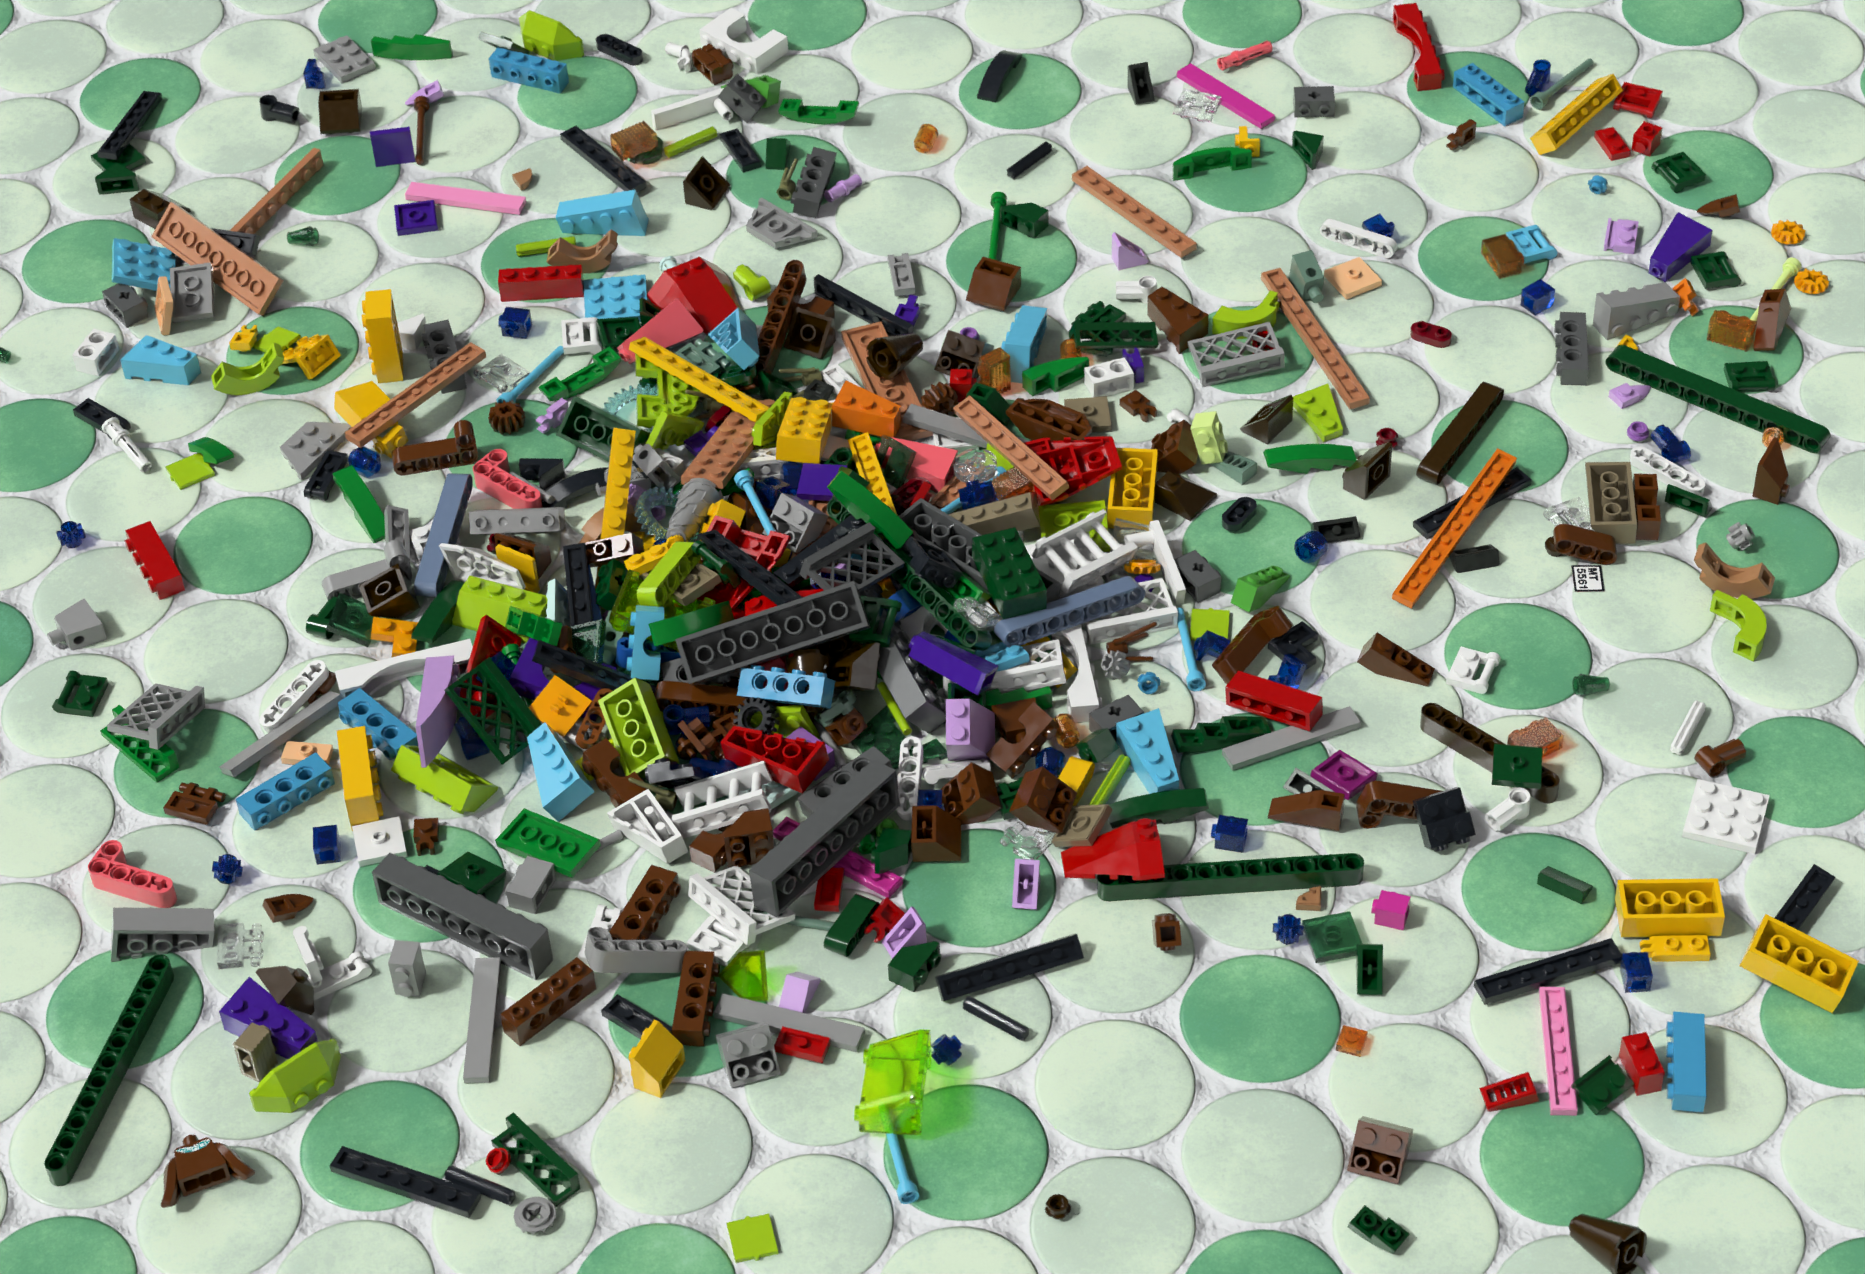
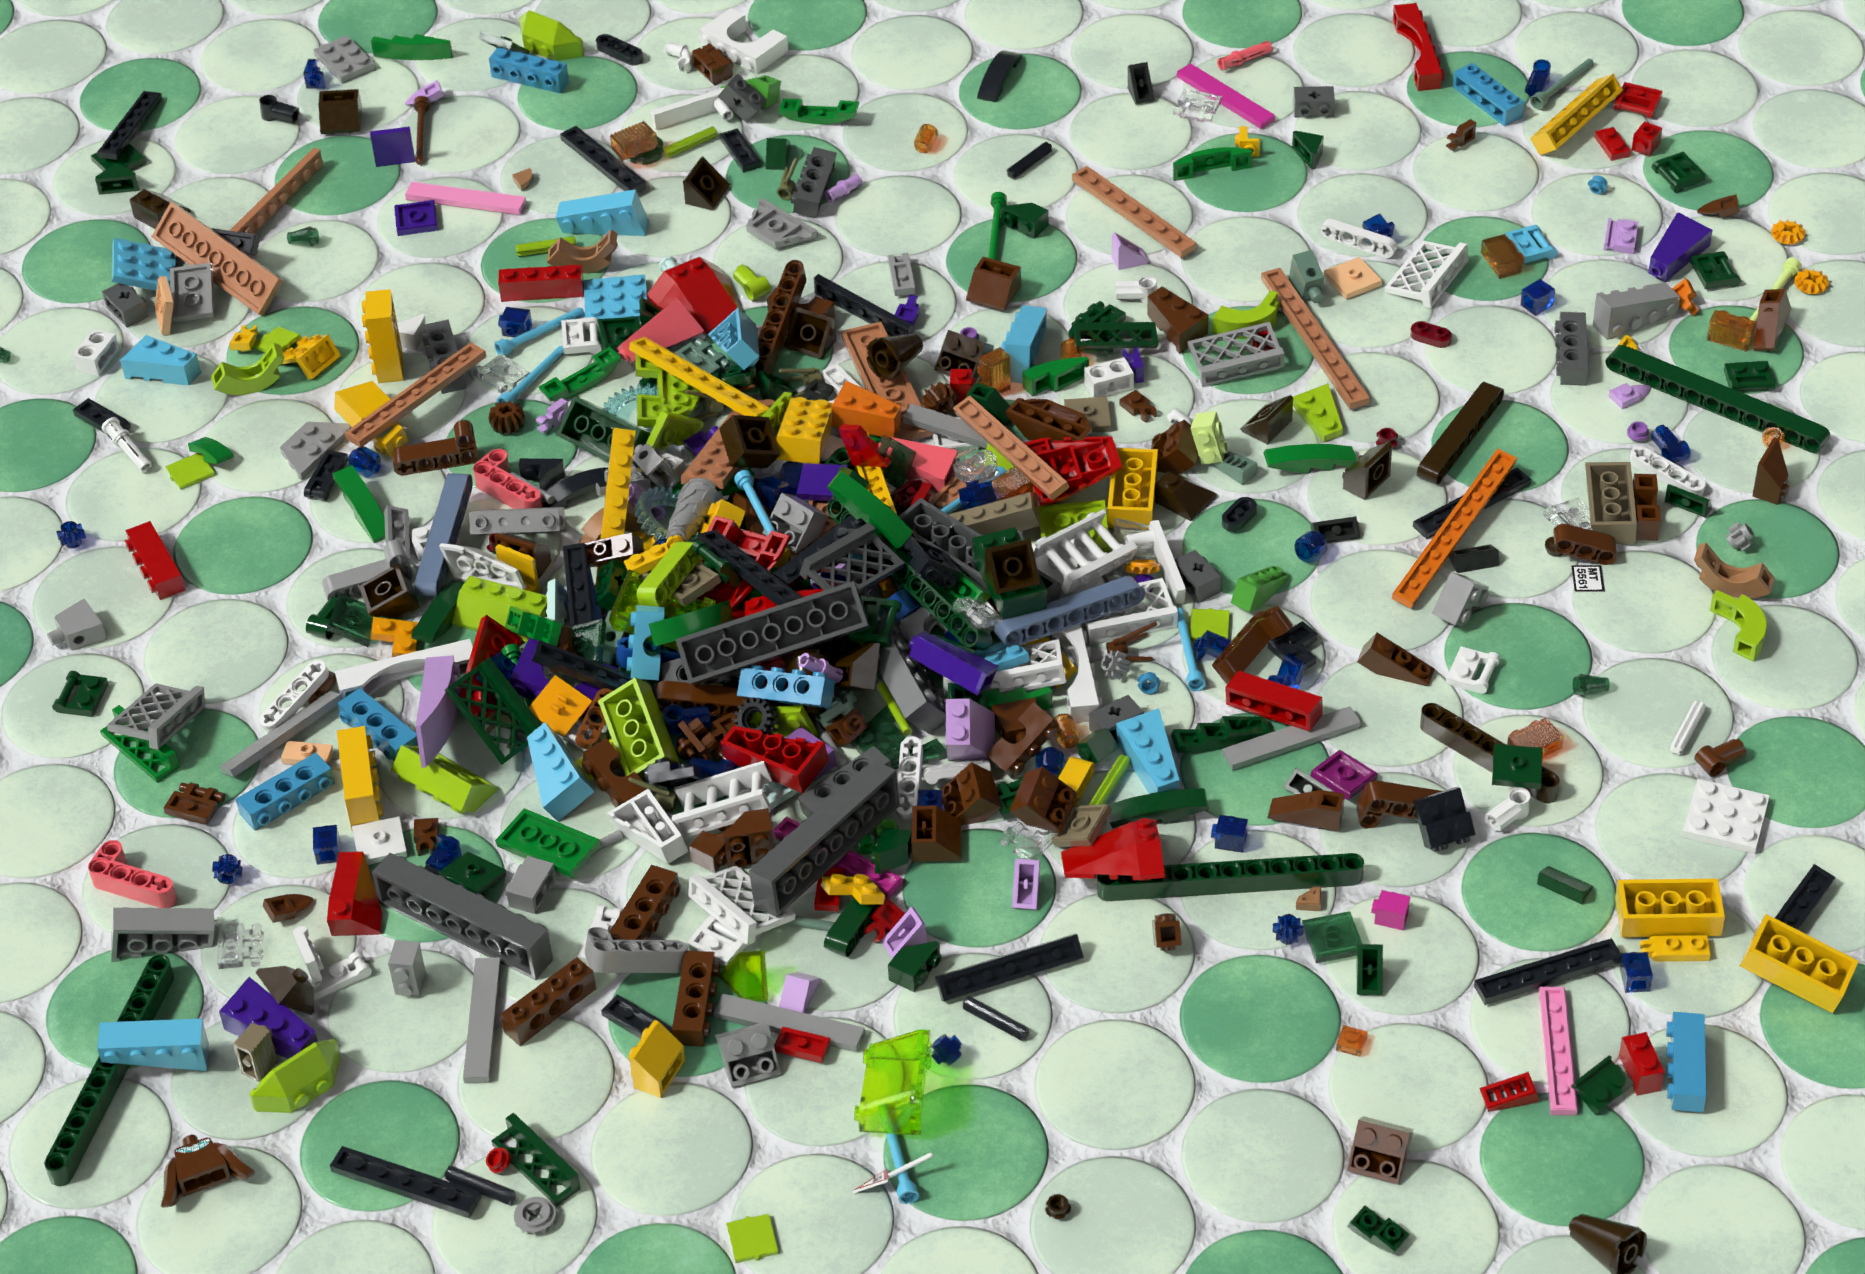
(155, 1043): none -> medium azure wedge
(353, 899): none -> red wedge
(445, 853): none -> clear blue bracket
(470, 741): clear blue piece -> none
(506, 346): none -> medium azure piece
(718, 418): dark red plate -> none
(749, 441): none -> dark brown brick
(820, 665): none -> lavender pin
(859, 886): none -> yellow plate
(861, 447): none -> red wing
(884, 1176): none -> white piece
(1011, 566): none -> dark brown slope
(1441, 276): none -> white fence
(1458, 598): none -> light grey brick

